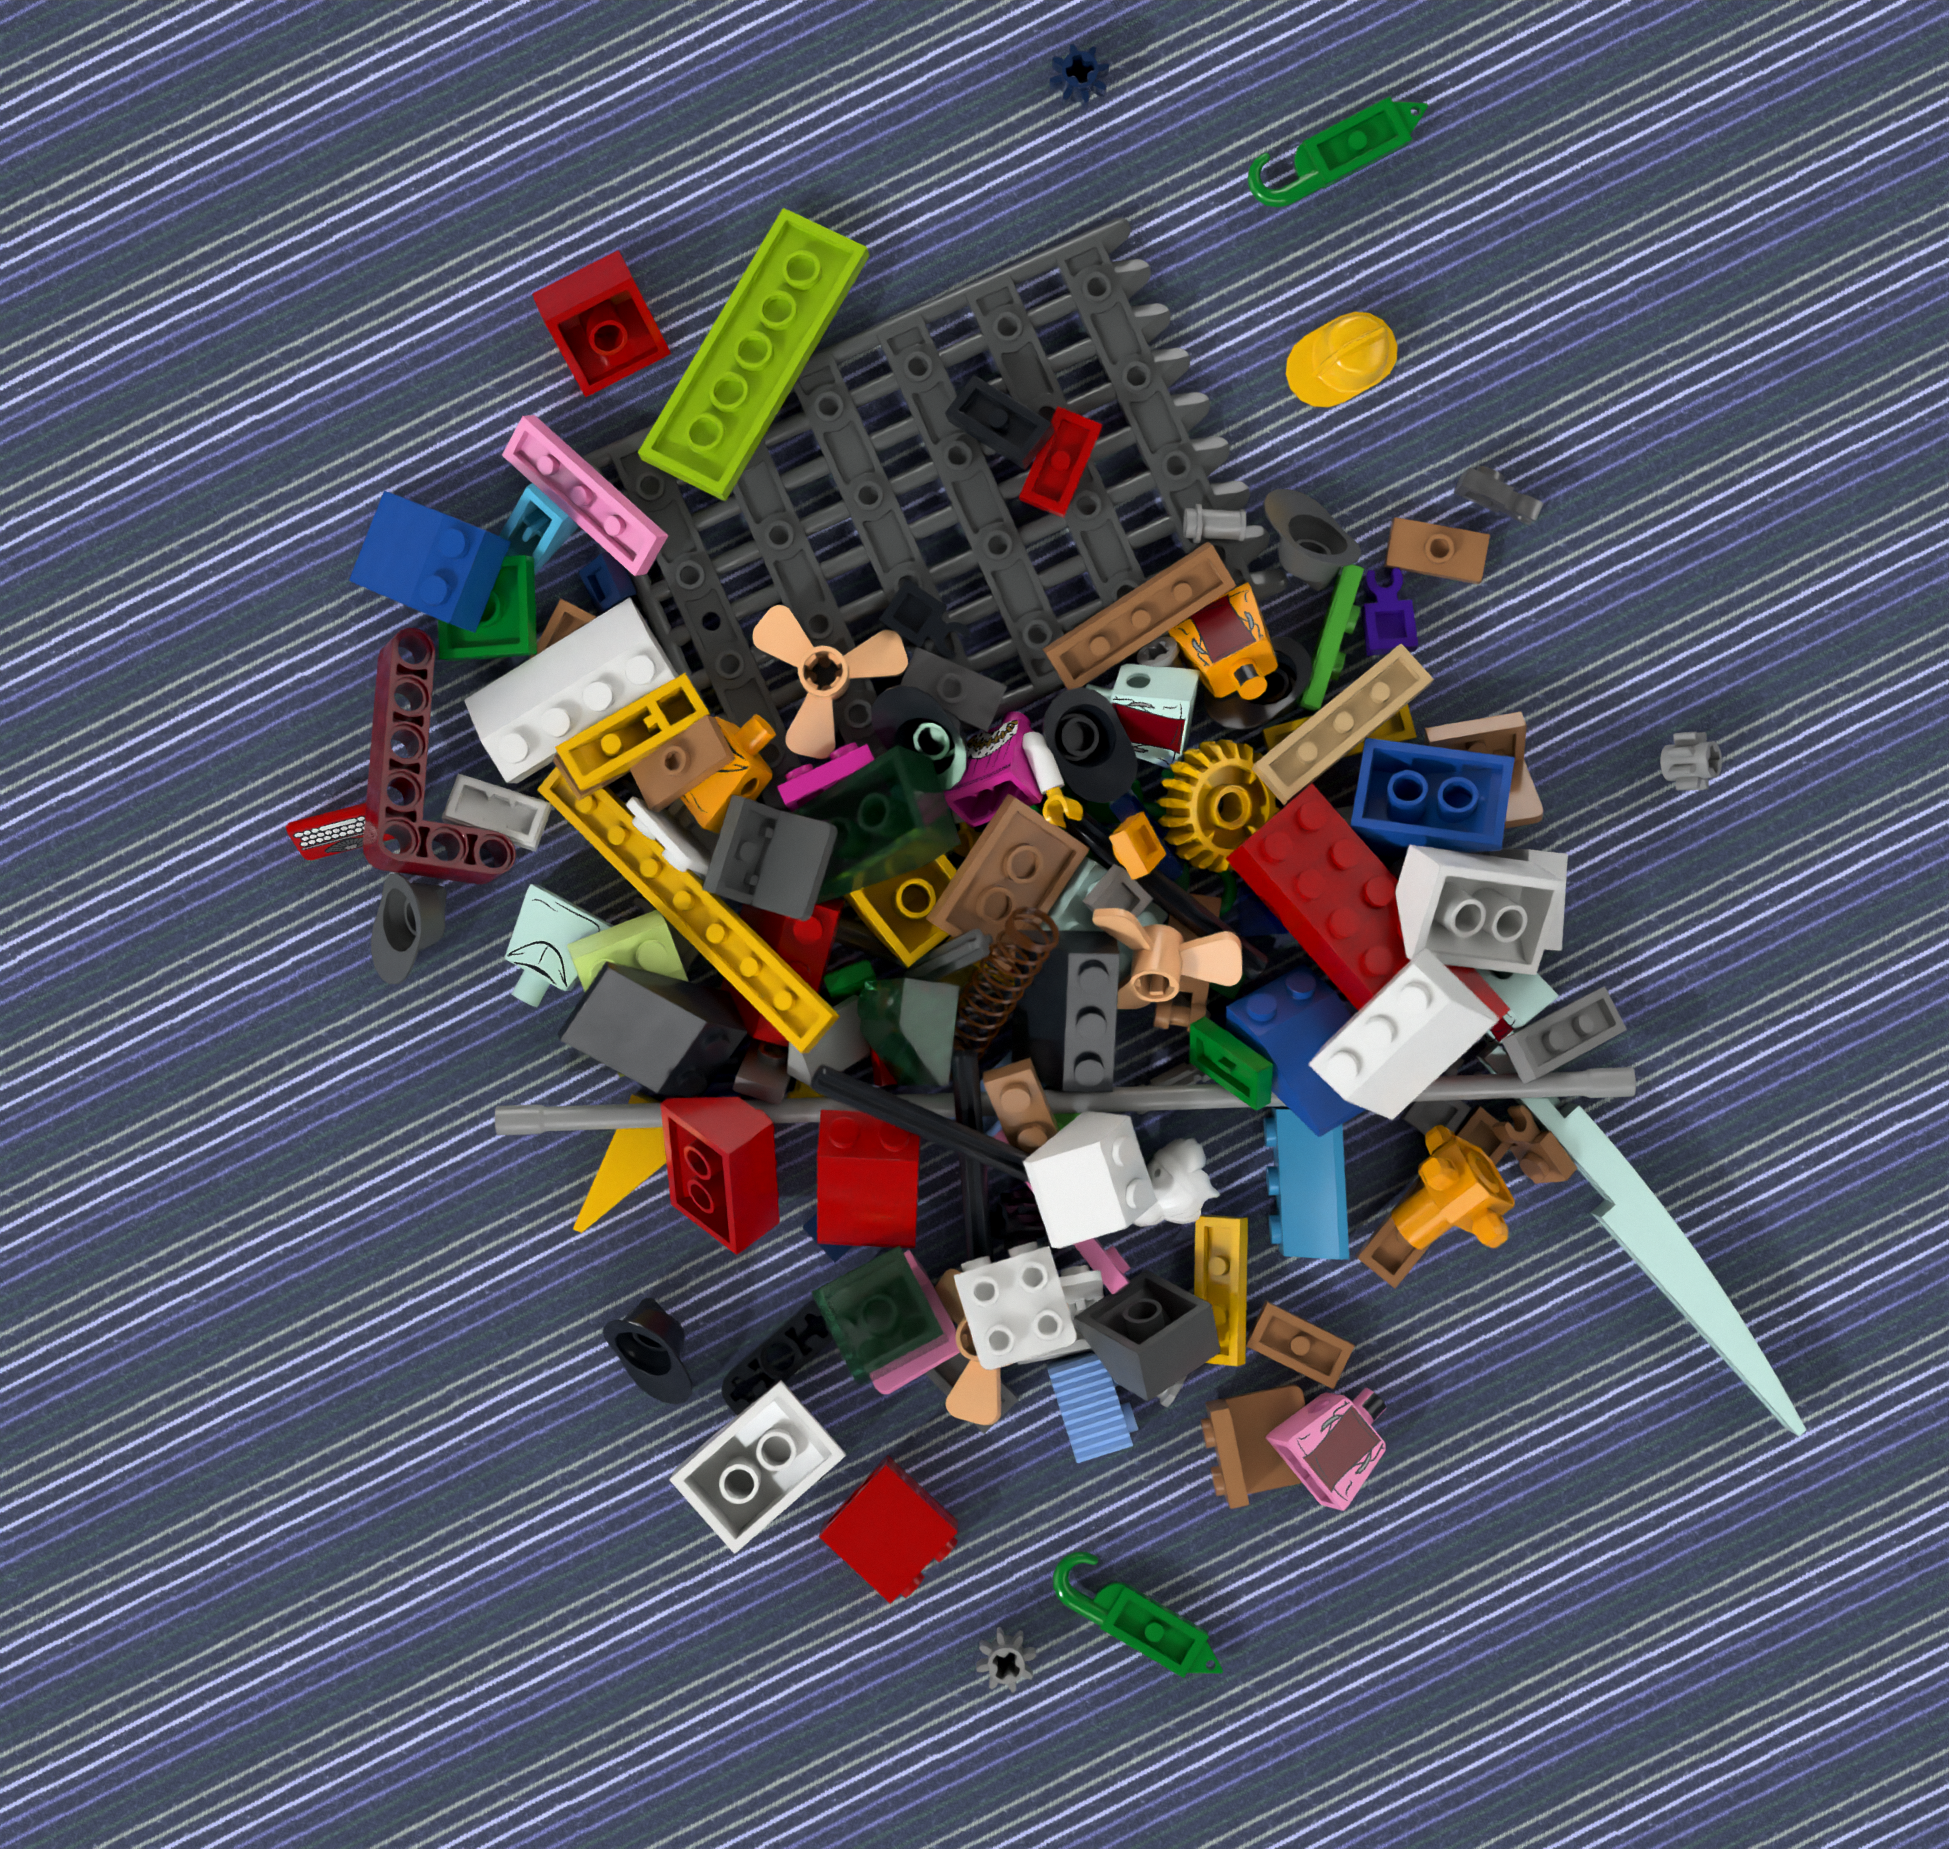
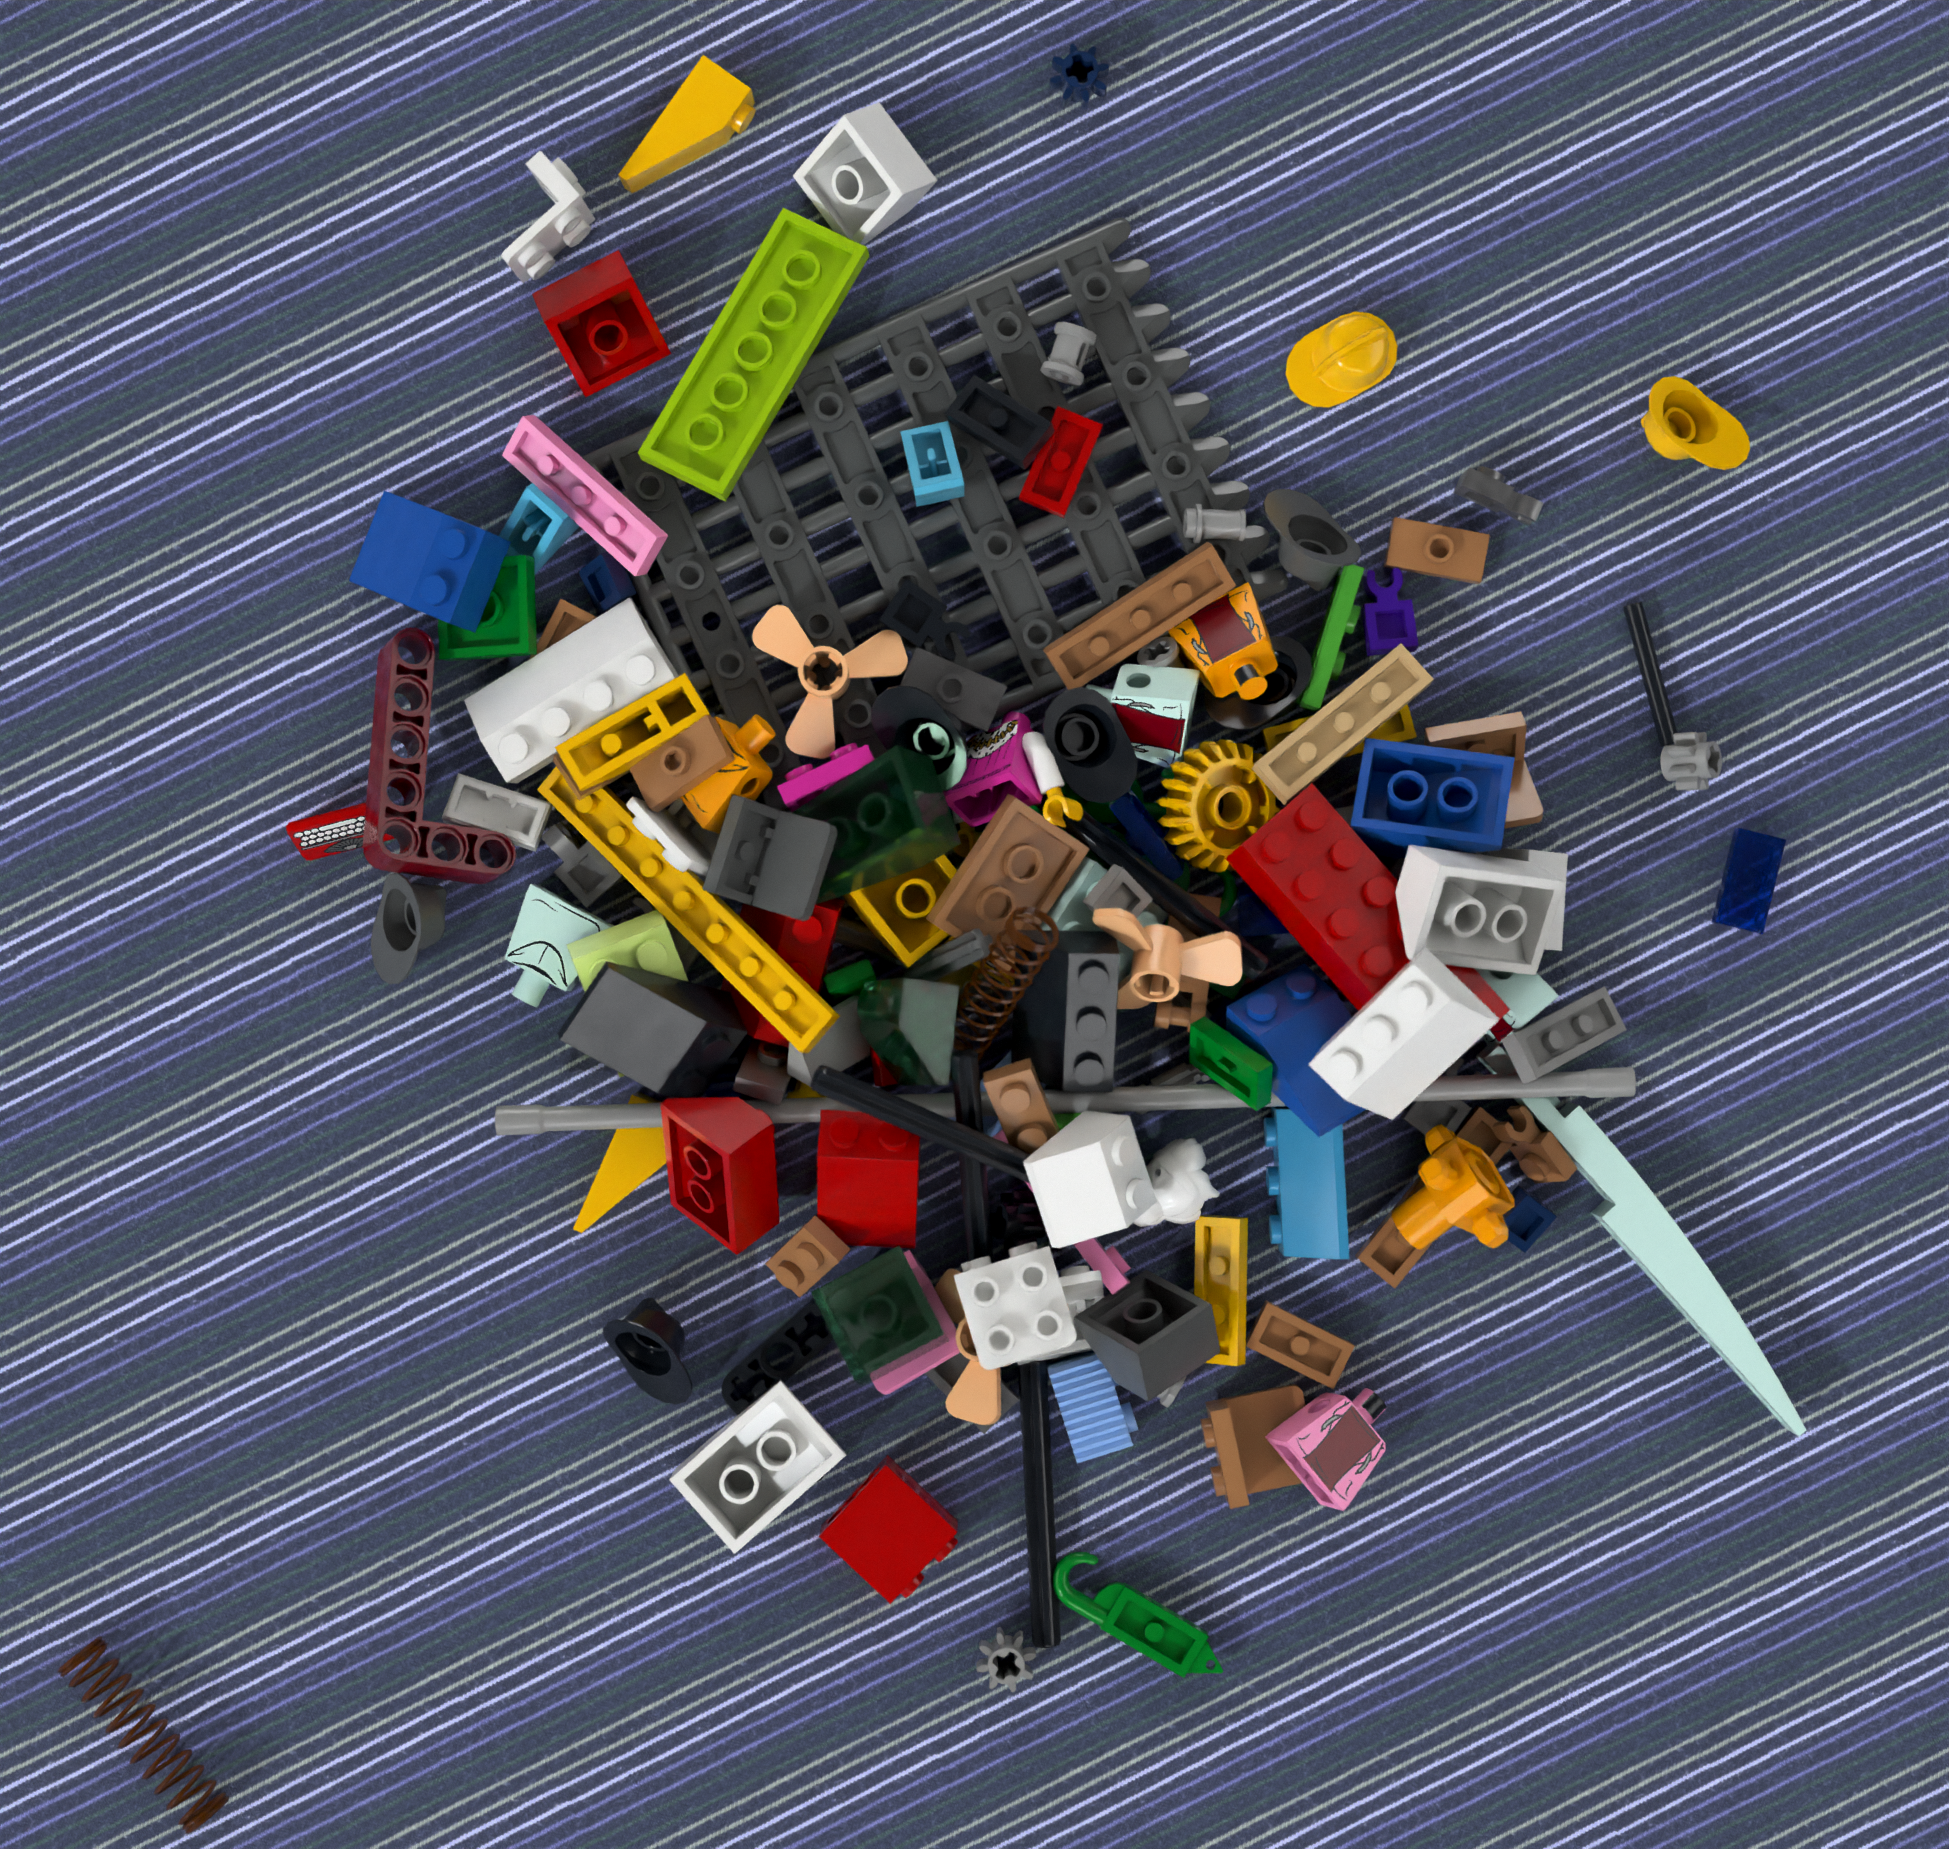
(193, 1818): none -> reddish brown piece
(560, 226): none -> white bracket
(584, 867): none -> flat silver plate
(695, 122): none -> yellow slope
(807, 1256): none -> medium nougat plate
(864, 175): none -> white slope
(933, 463): none -> medium azure slope
(1039, 1503): none -> black axle
(1068, 353): none -> light grey bush
(1137, 846): light orange plate -> none
(1341, 151): green plate -> none
(1526, 1219): none -> dark blue plate
(1650, 673): none -> black piece
(1690, 425): none -> yellow piece
(1748, 881): none -> clear blue plate

